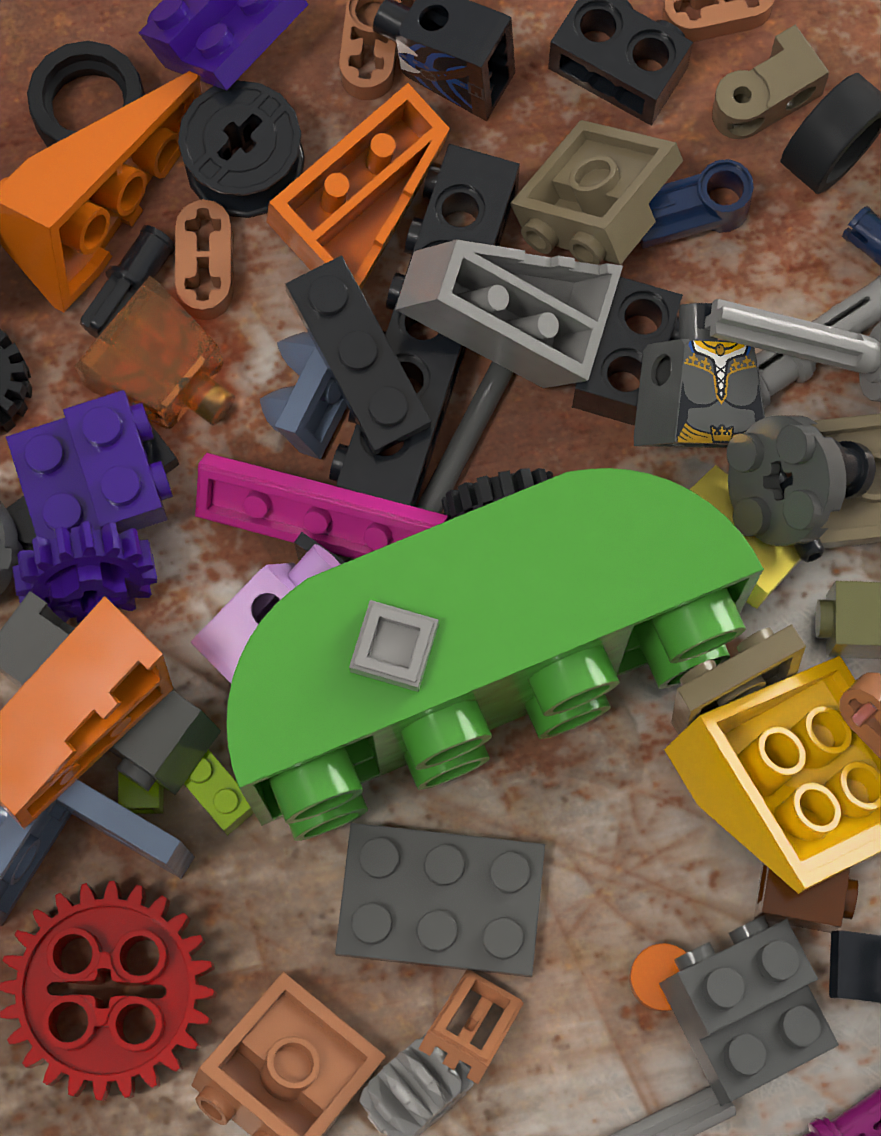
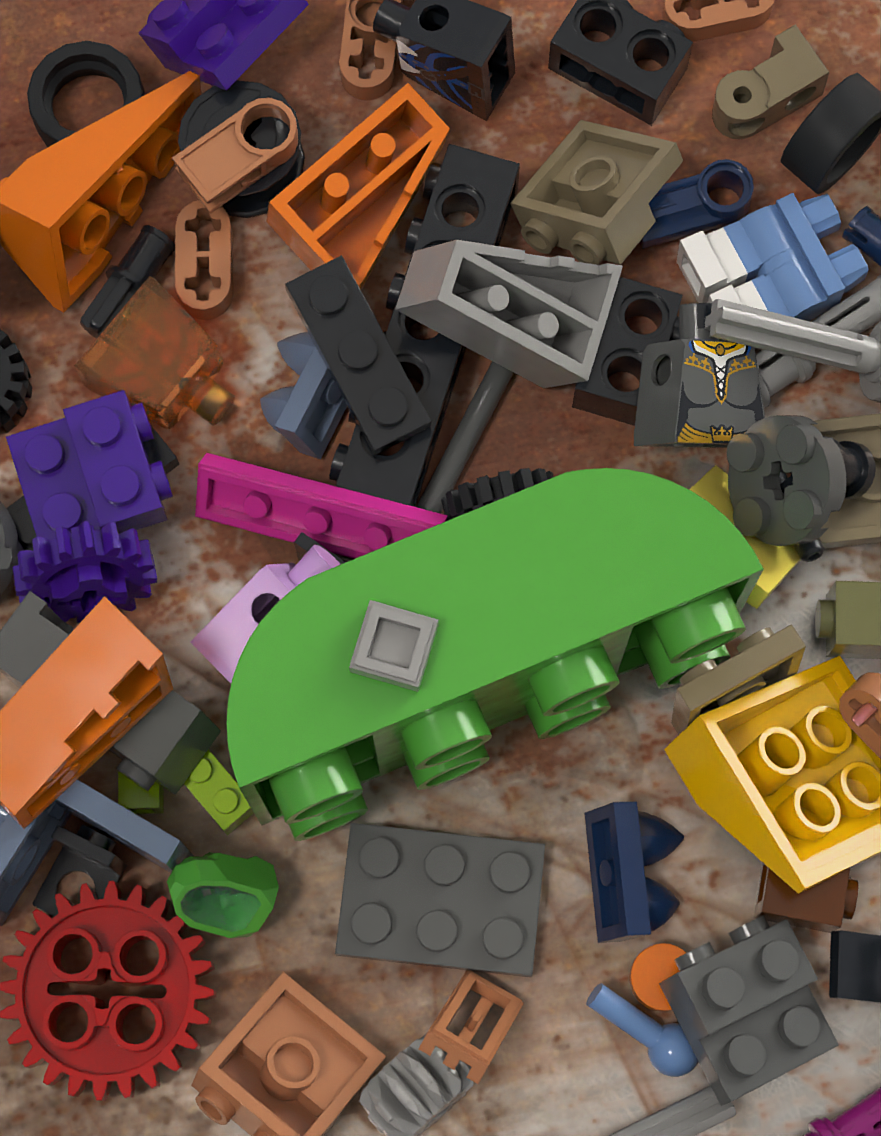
(81, 852): none -> black bracket
(223, 893): none -> bright green rock
(225, 164): none -> nougat piece
(618, 849): none -> dark blue tile
(666, 1044): none -> medium blue bar
(774, 260): none -> medium blue hips

